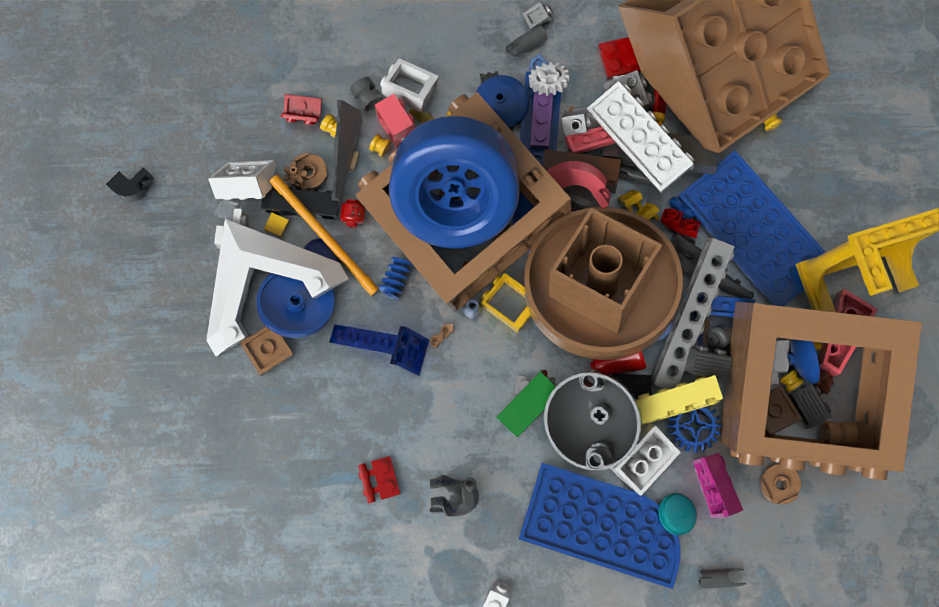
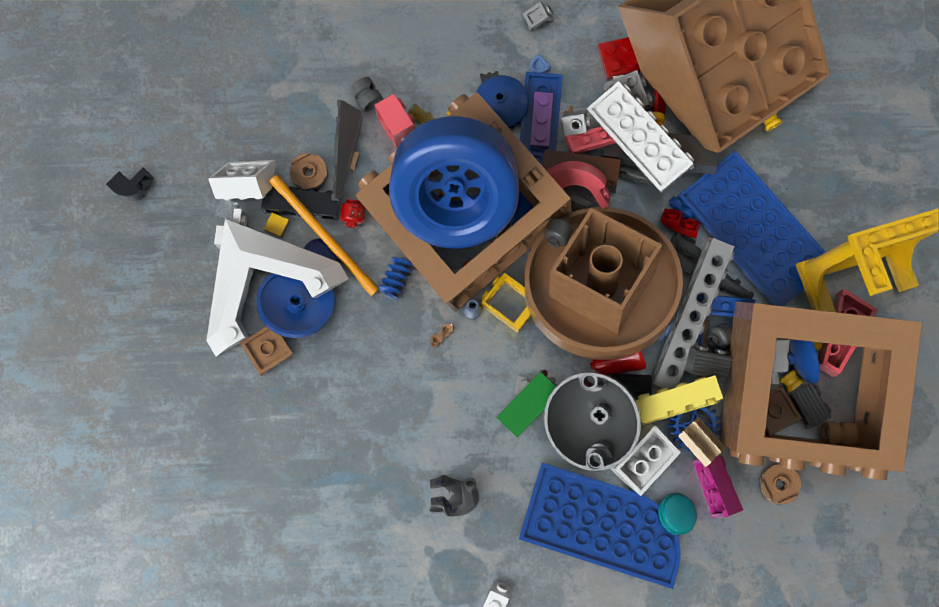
(295, 173): medium nougat plant -> none
(302, 108): bracket -> none
(329, 124): yellow wheel -> none
(380, 145): yellow wheel -> none
(385, 478): red plate -> none
(406, 348): clear blue bracket -> none
(411, 71): white window -> none
(527, 41): dark grey piece -> none
(549, 79): white gear -> none
(558, 232): none -> dark grey head
(630, 198): yellow tile -> none
(648, 211): yellow tile -> none
(701, 441): none -> tan slope
(717, 578): dark grey piece -> none
(825, 382): copper plant -> none

